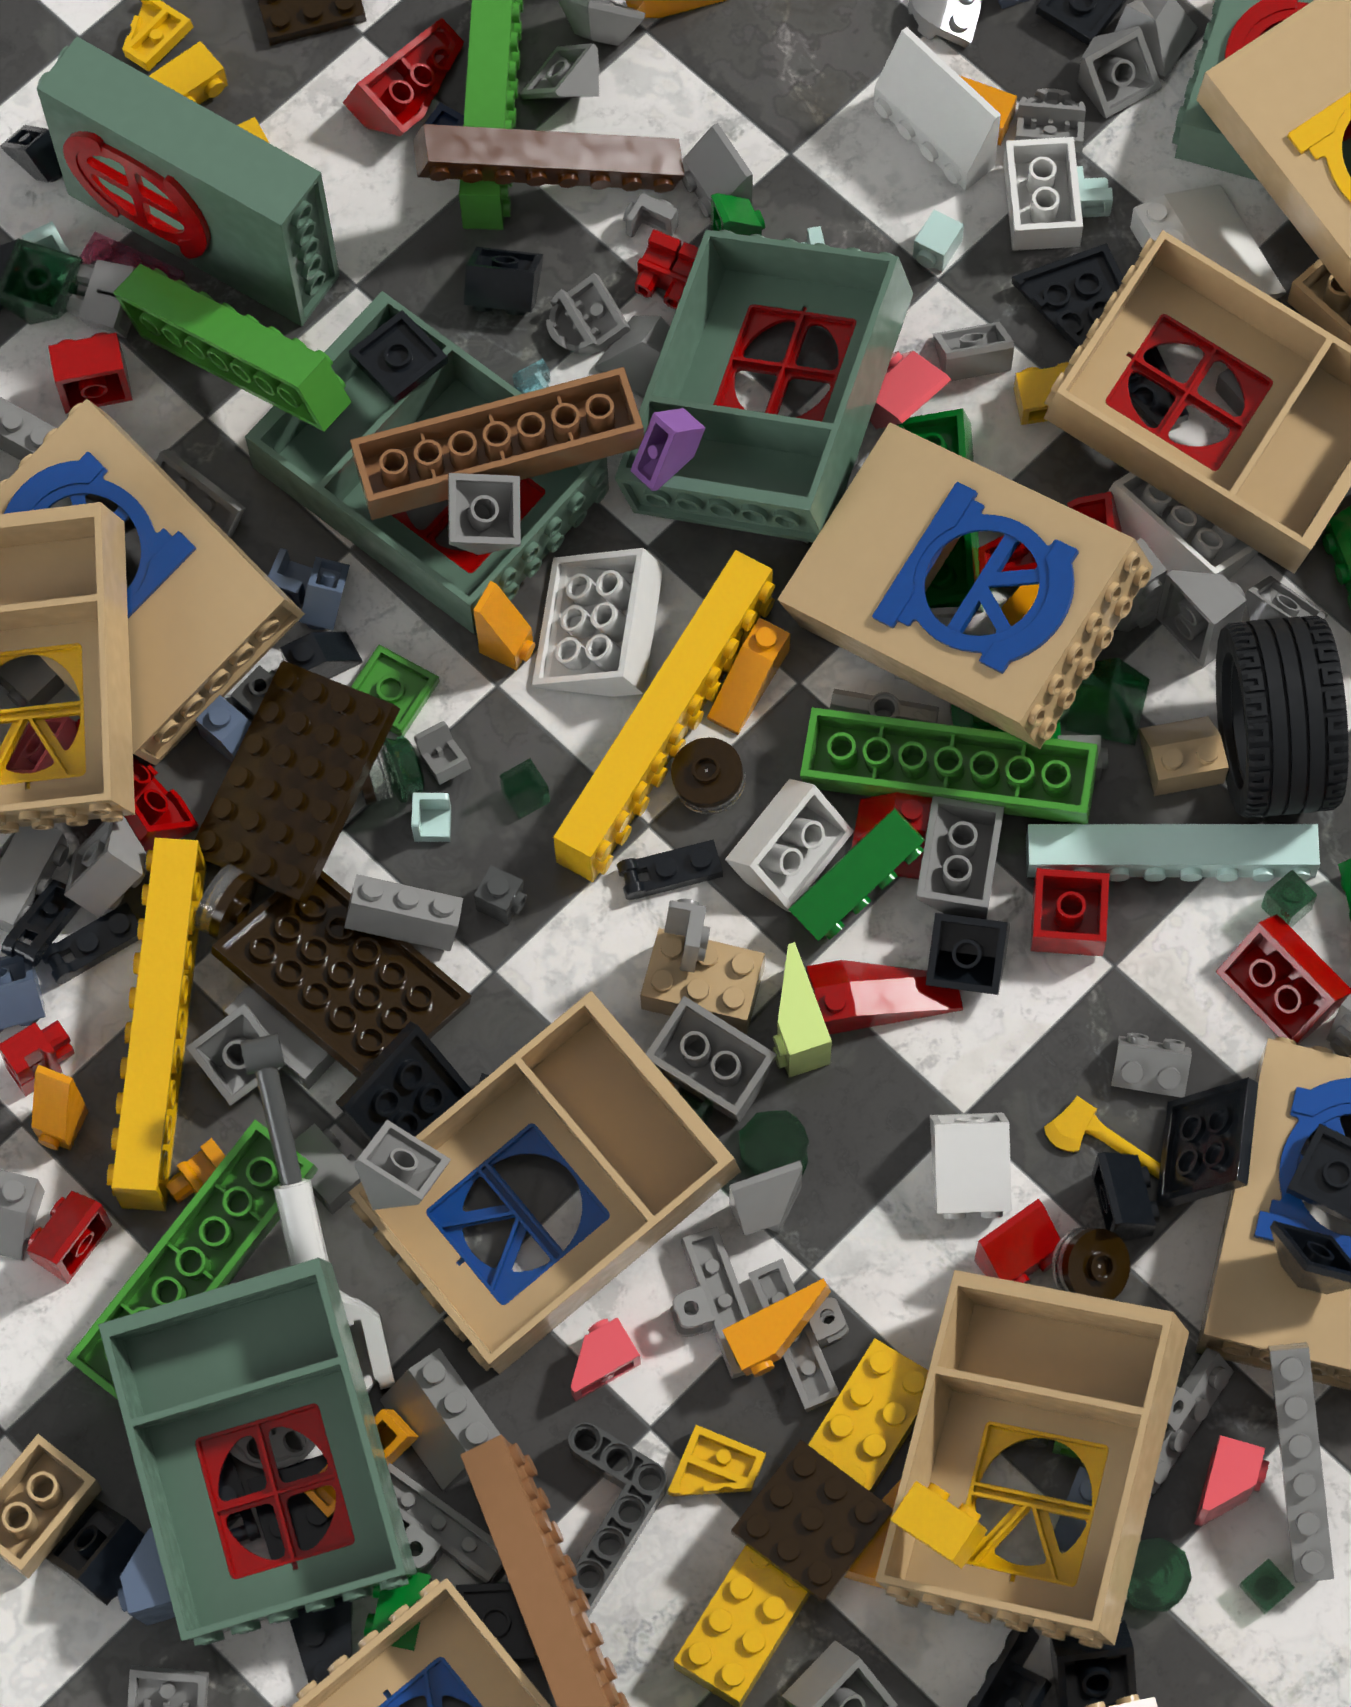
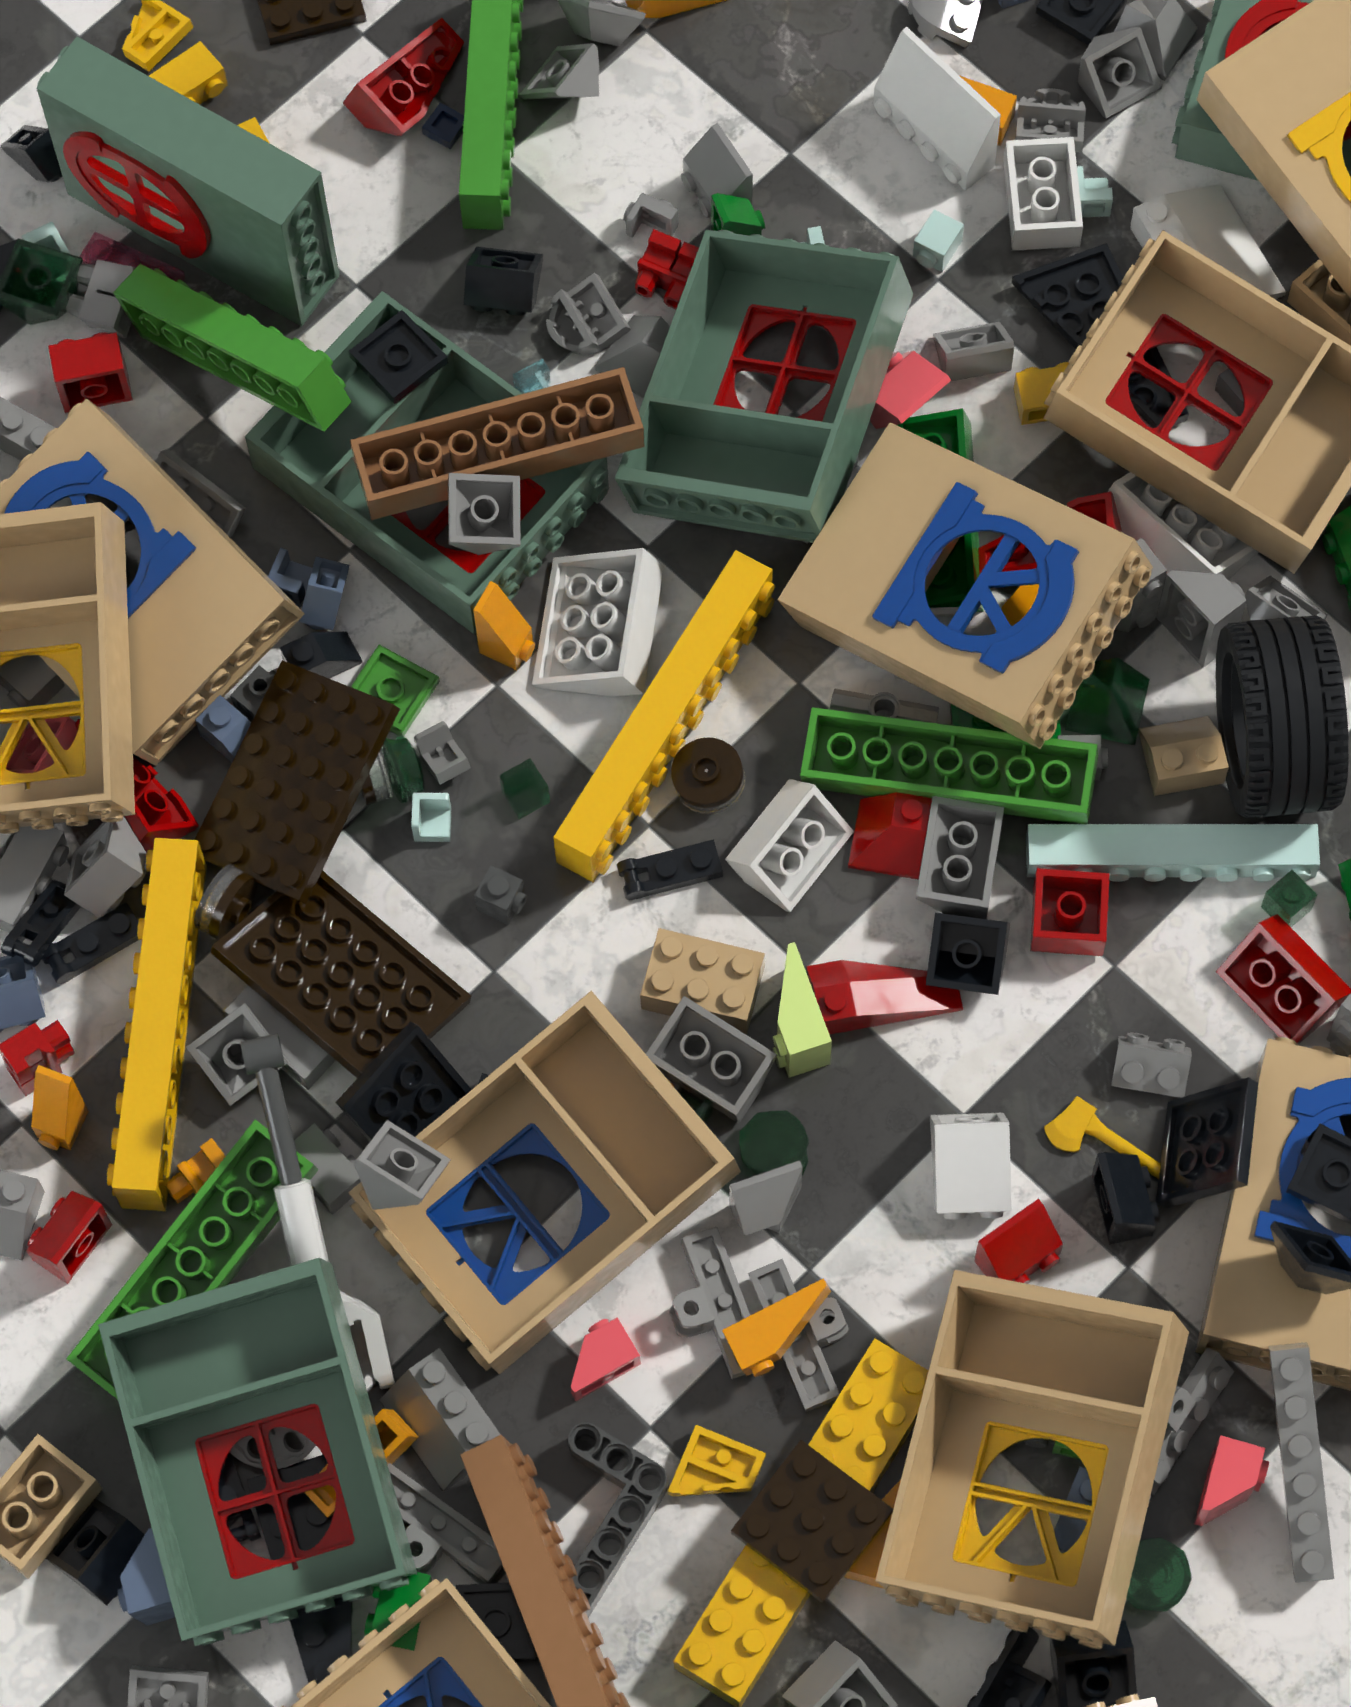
(403, 912): light grey brick -> none
(547, 158): brick -> none
(666, 446): medium lavender slope -> none
(686, 919): light grey bracket -> none
(750, 675): light orange slope -> none
(857, 874): green brick -> none
(939, 1524): yellow brick -> none
(1091, 1263): dark brown piece -> none
(1266, 1586): clear green plate -> none

